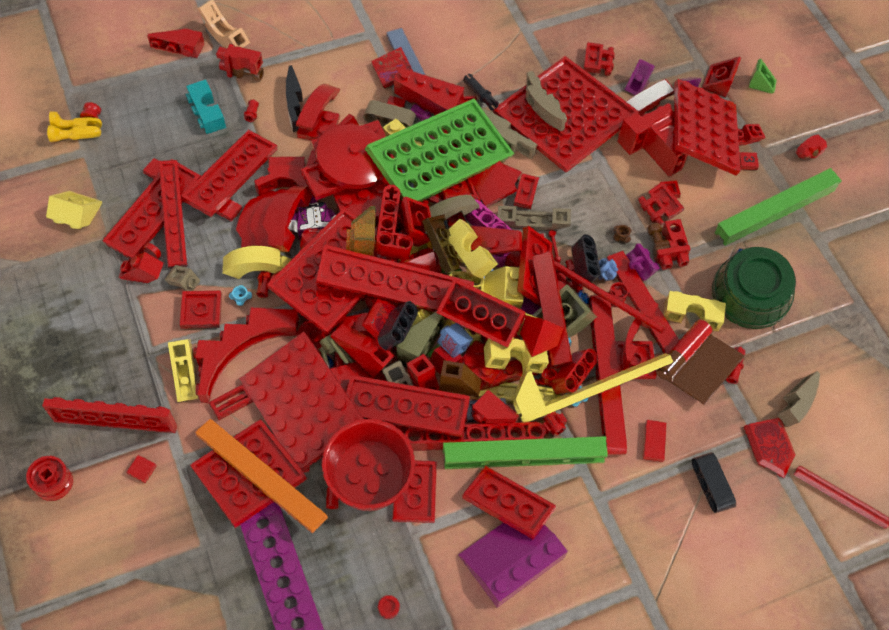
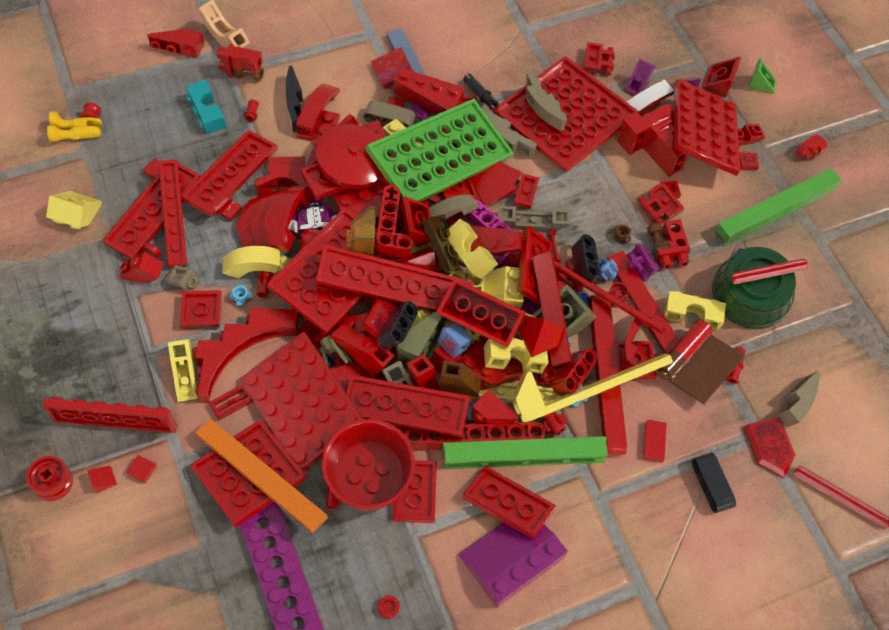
(102, 478): none -> red slope
(769, 271): none -> axle

